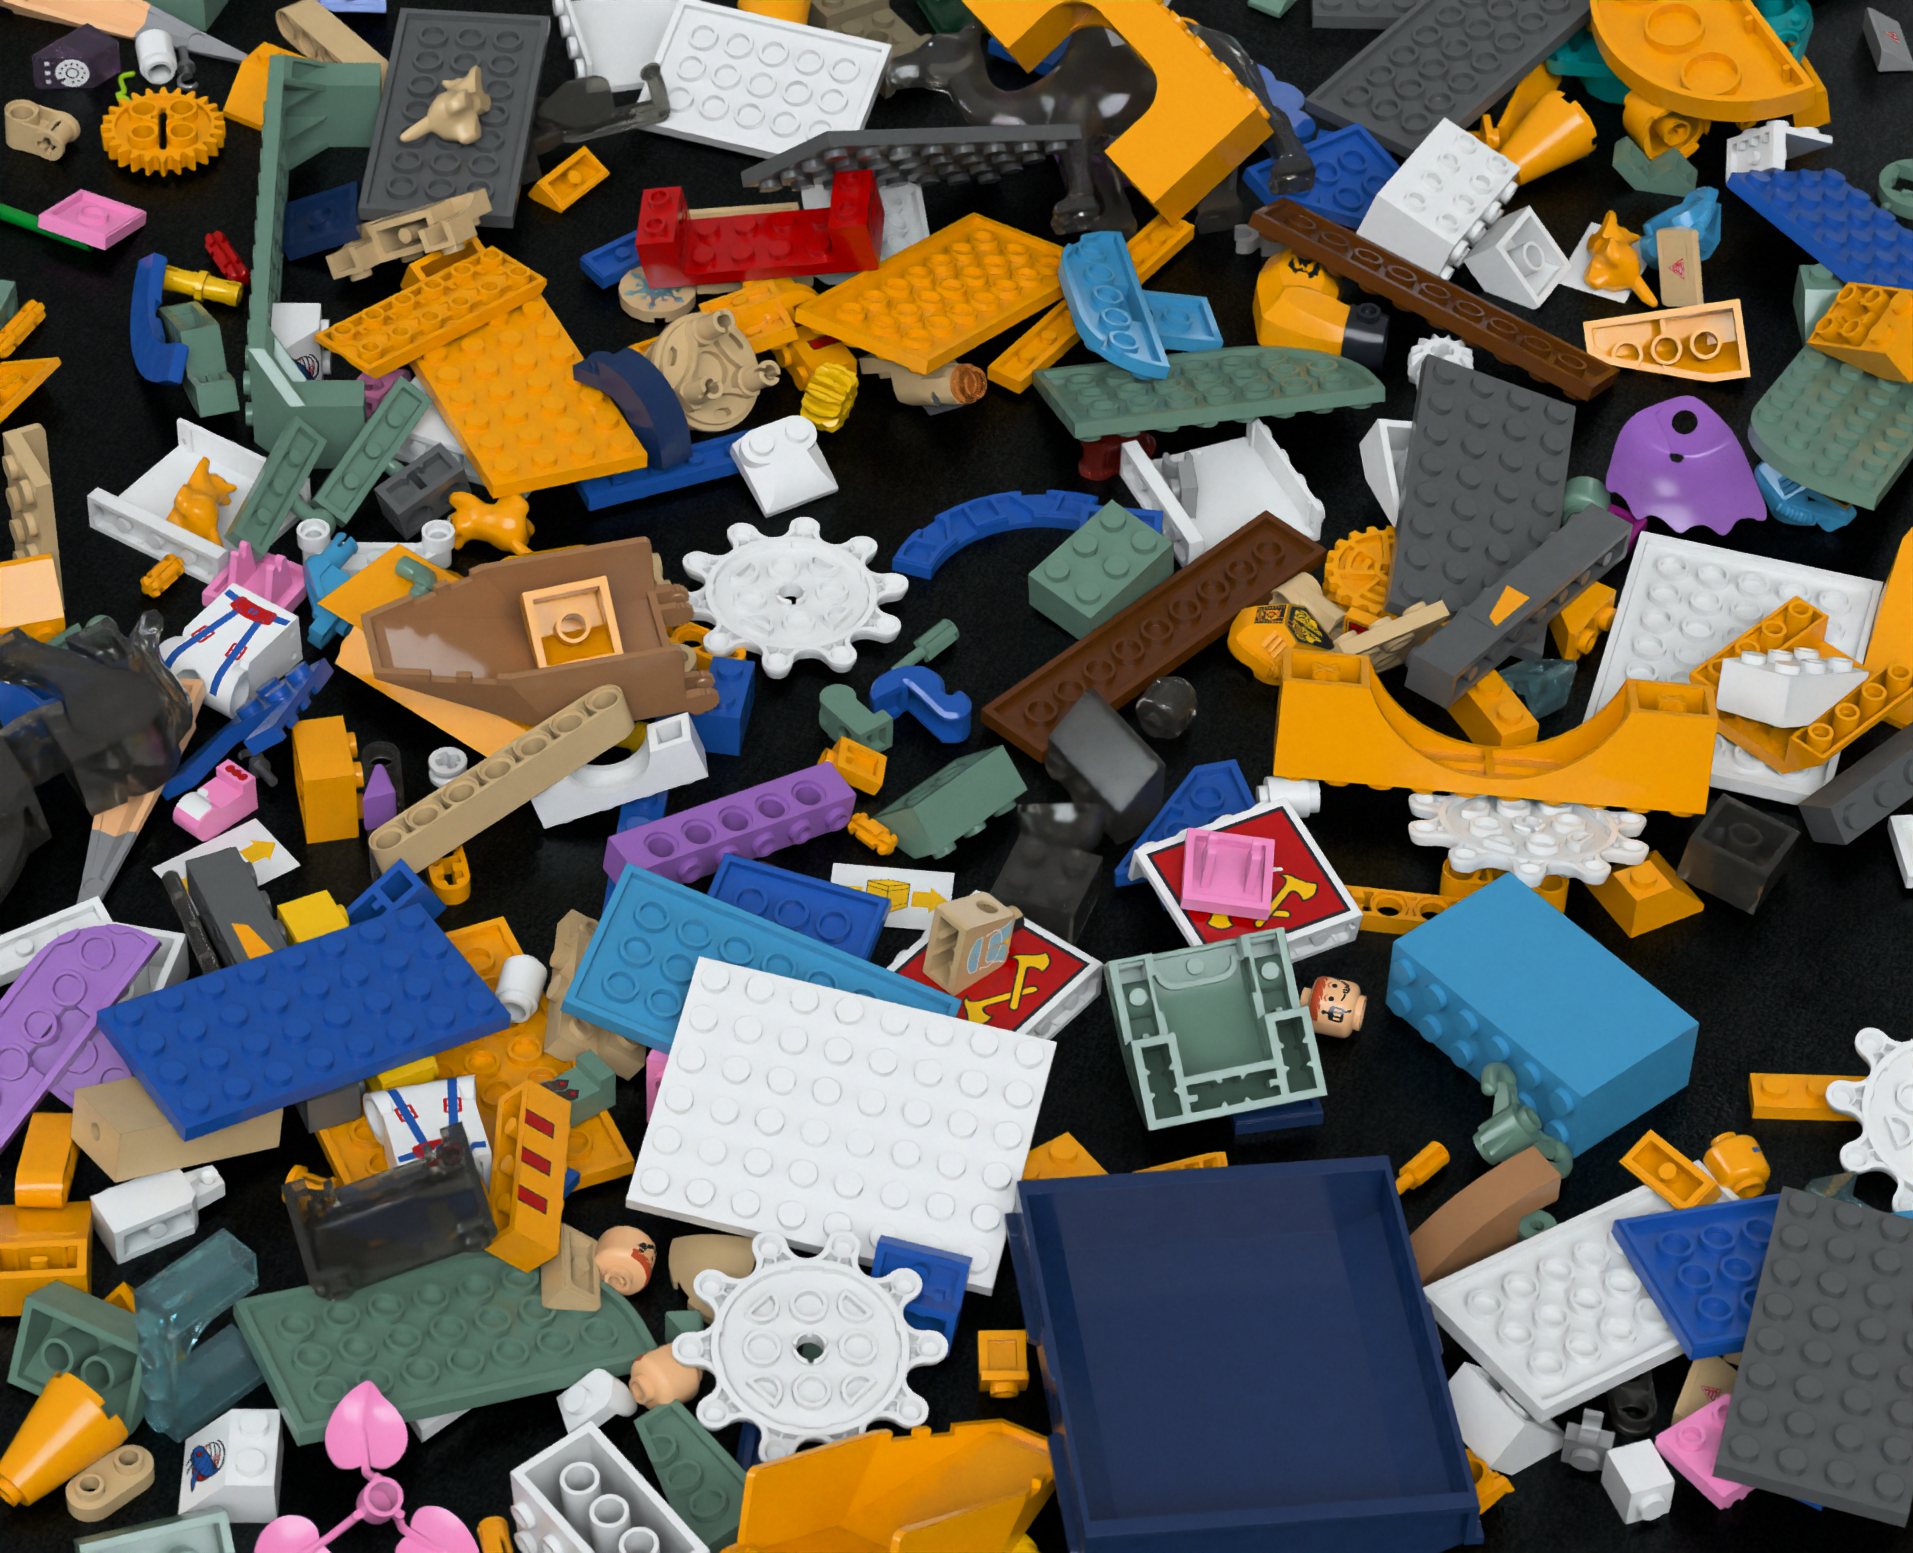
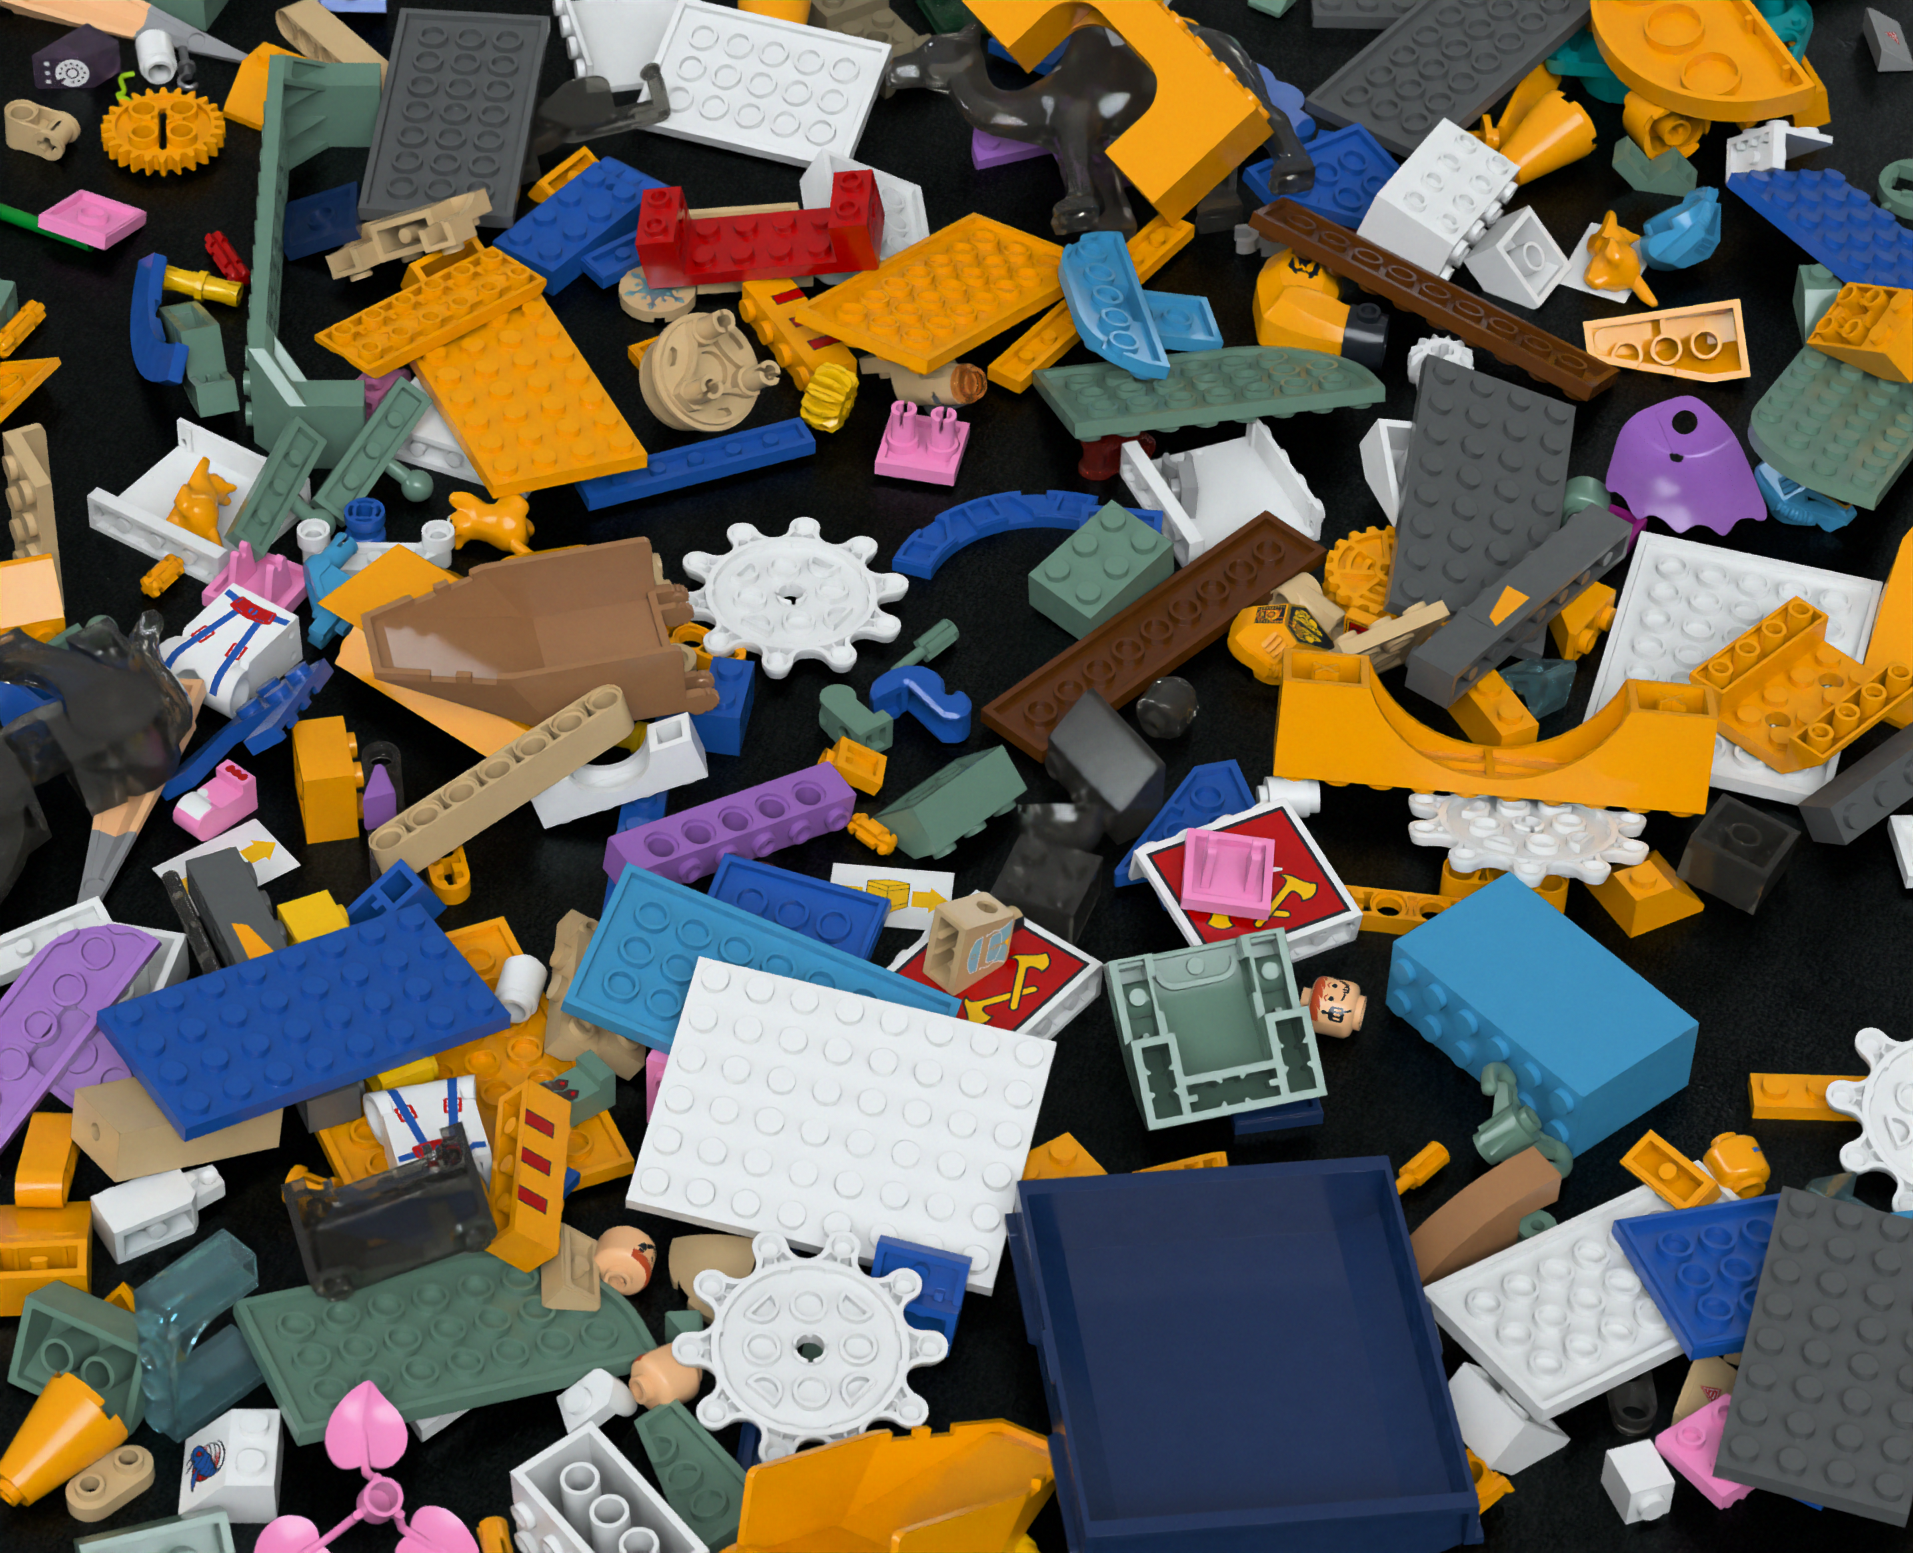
(259, 766): flat silver hand -> none
(295, 329): white slope -> none
(365, 520): none -> blue wheel
(418, 574): sand green arm -> none
(421, 490): dark grey brick -> none
(446, 765): white bush -> none
(454, 112): tan animal -> none
(570, 622): light orange slope -> none
(577, 219): none -> blue hinge
(646, 401): dark blue arch -> none
(764, 312): light orange plate -> none
(783, 465): white slope -> none
(913, 155): dark grey plate -> none
(922, 445): none -> bright pink plate
(1002, 1362): light orange bracket -> none
(1586, 1443): light grey plate -> none
(1679, 266): tan slope -> none
(1785, 685): white slope -> none

